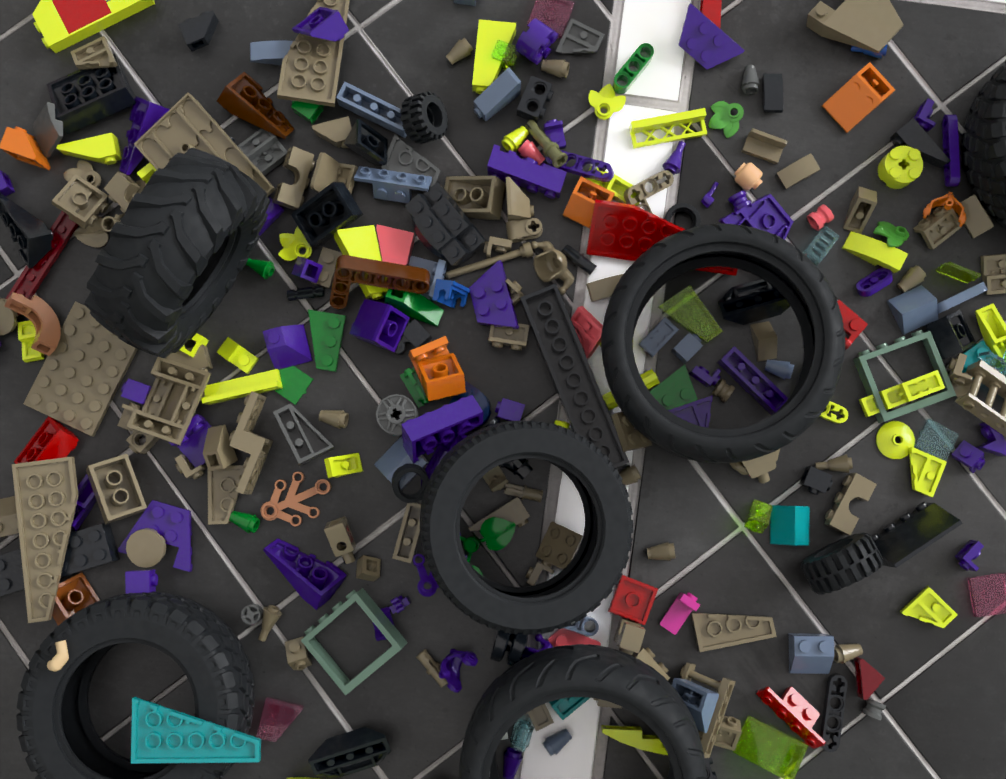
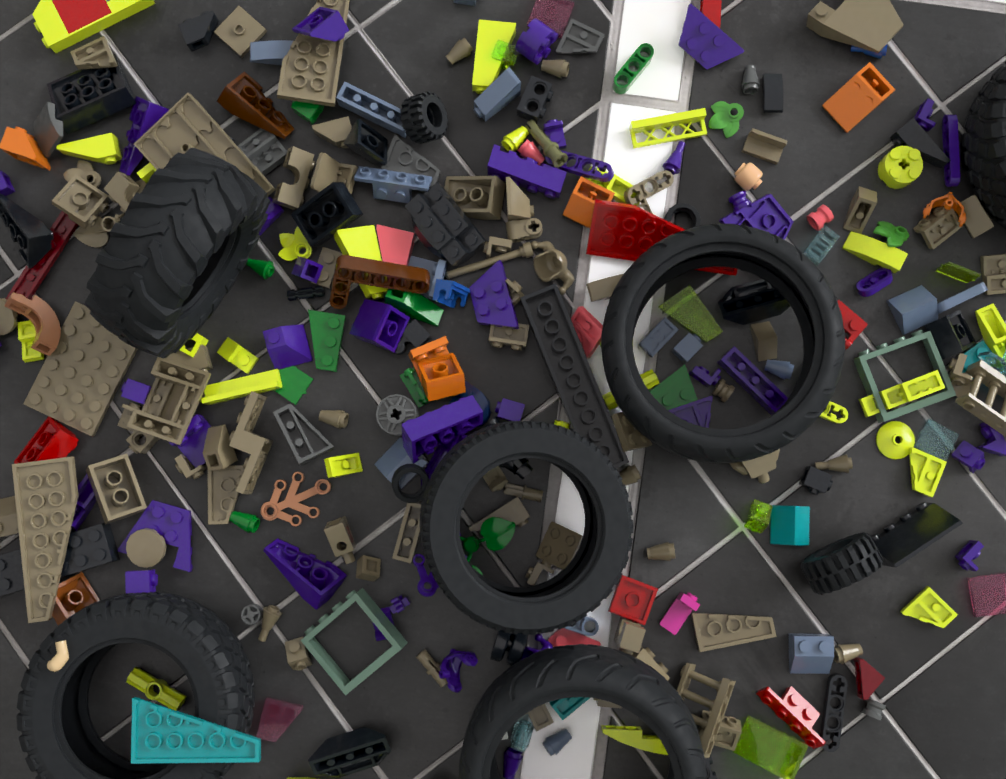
(144, 682): none -> neon yellow piece
(239, 31): none -> dark tan plate
(578, 259): black axle -> none
(607, 100): neon yellow plate -> none
(699, 701): sand blue slope -> none
(708, 199): dark purple hand -> none
(798, 171): dark tan slope -> none
(839, 516): dark tan arch -> none
(913, 277): dark tan cone -> none

